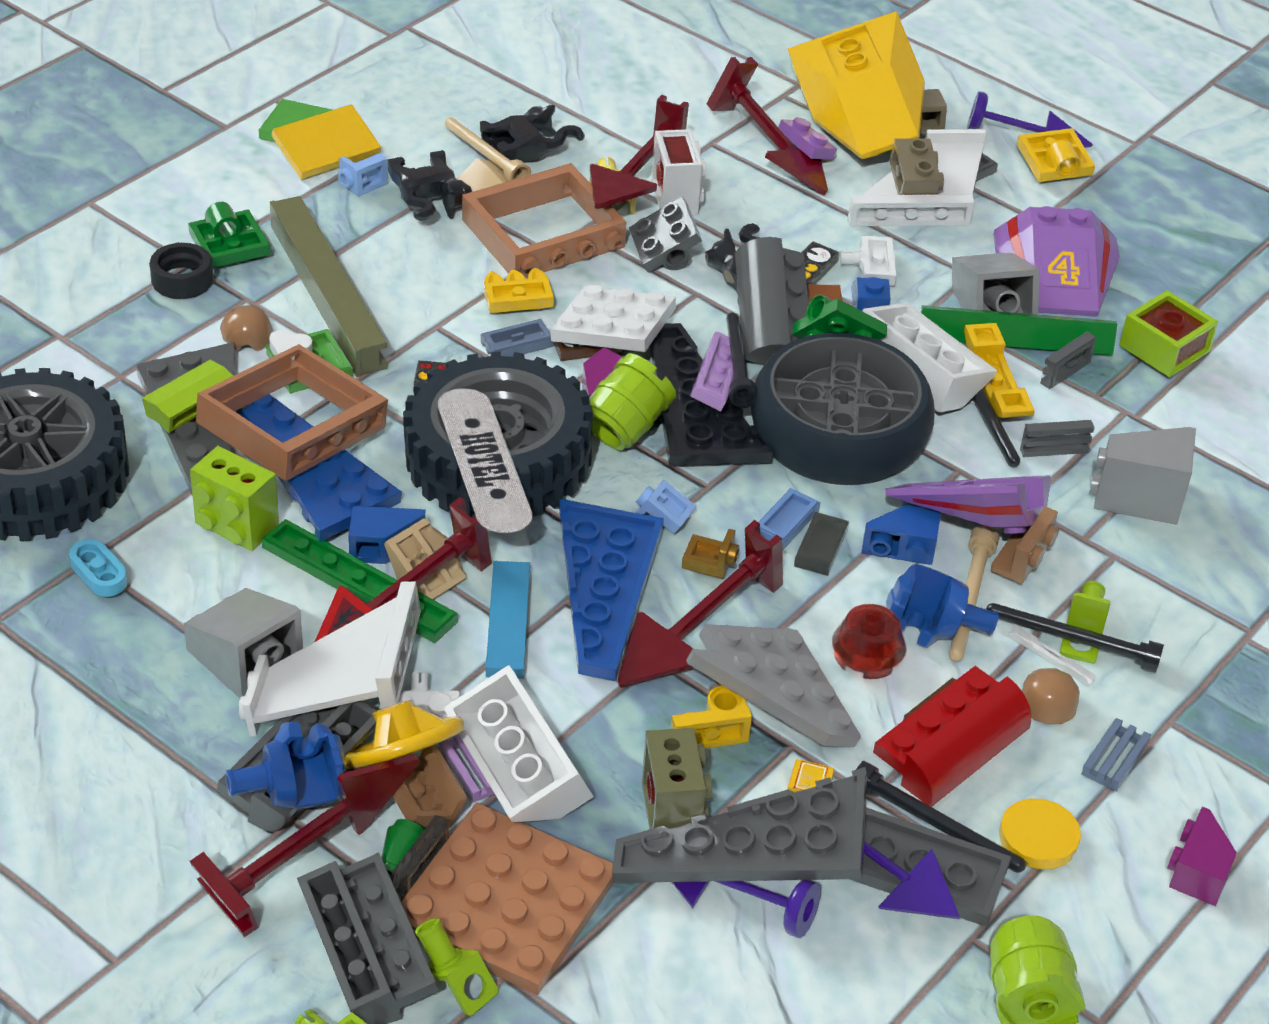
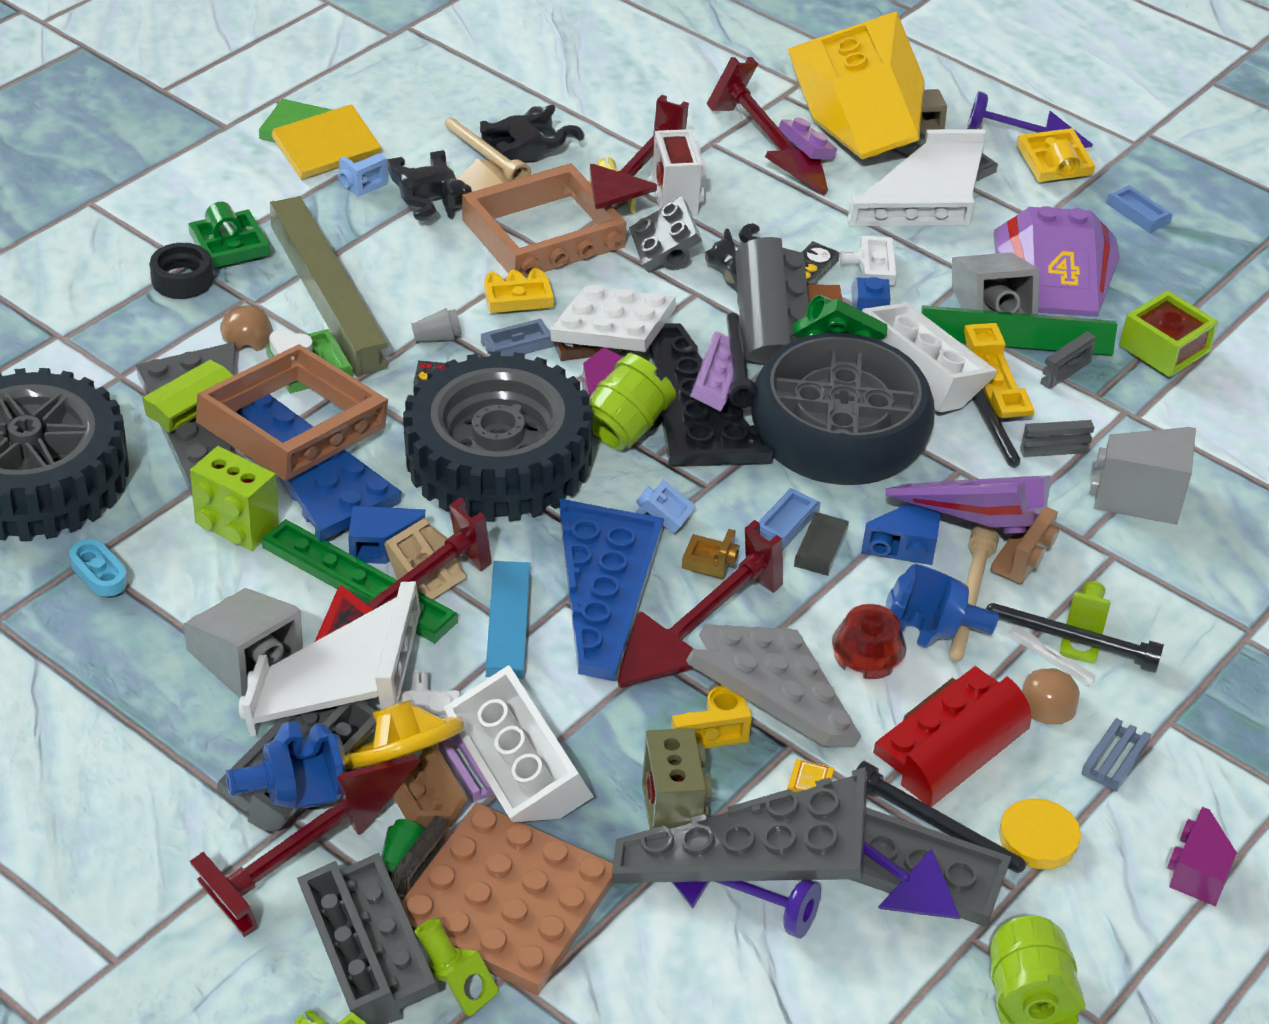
(437, 327): none -> light grey cone
(484, 461): sticker -> none
(915, 167): dark tan brick -> none
(1139, 209): none -> medium blue tile

